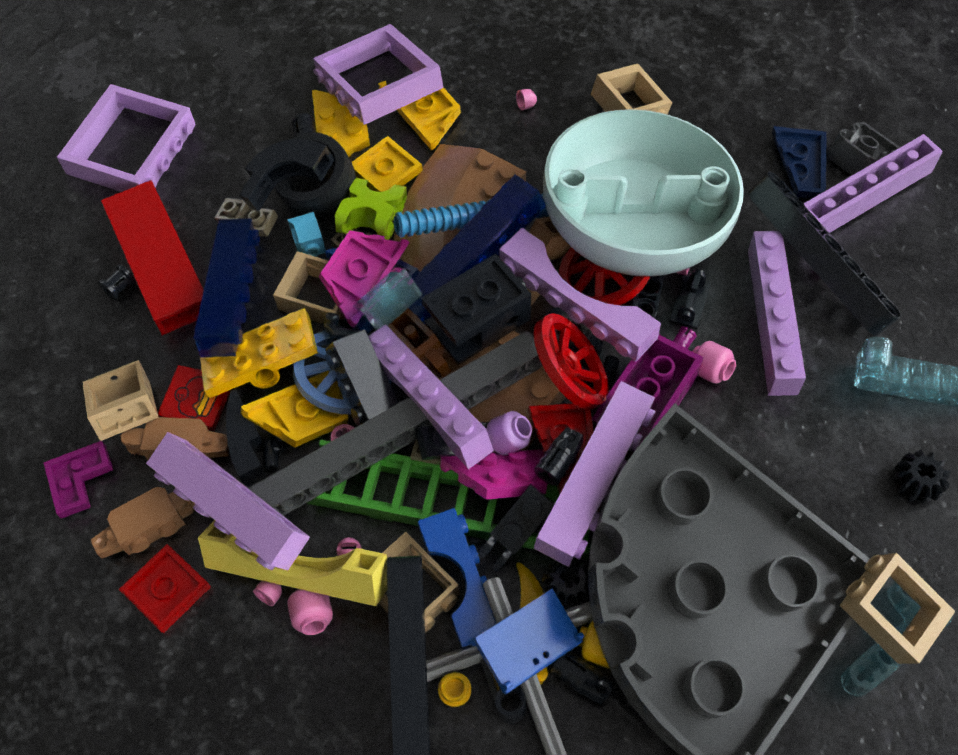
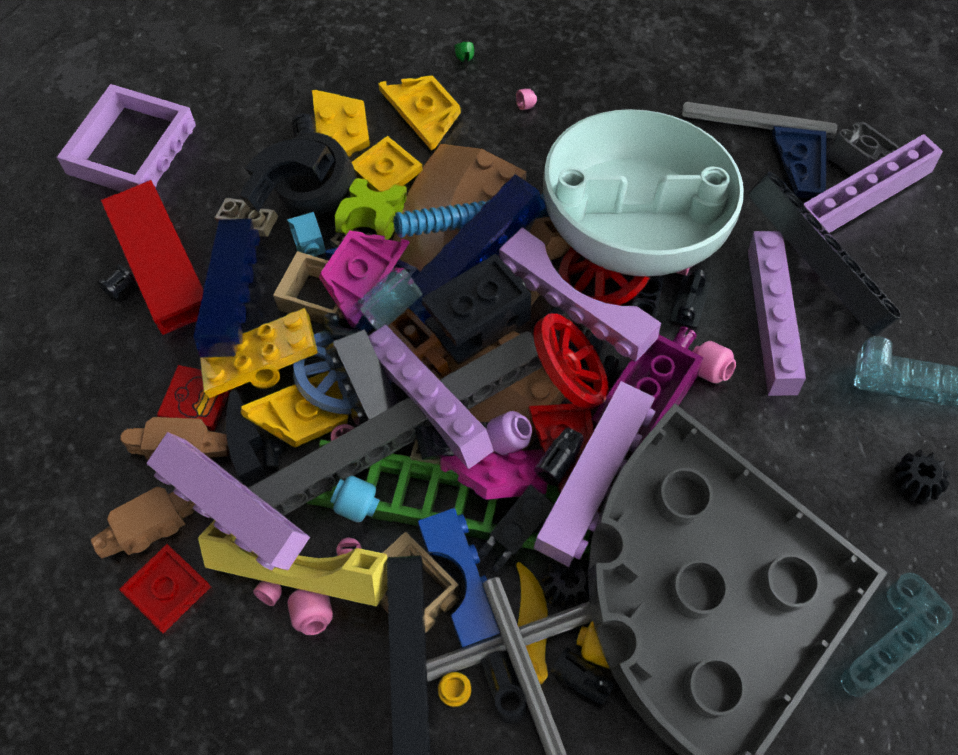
(68, 473): magenta plate -> none
(121, 402): tan window -> none
(354, 499): none -> medium azure head
(422, 82): lavender window -> none
(464, 49): none -> green hinge
(517, 643): door -> none
(612, 84): tan window -> none
(754, 119): none -> light grey axle
(925, 626): tan window -> none

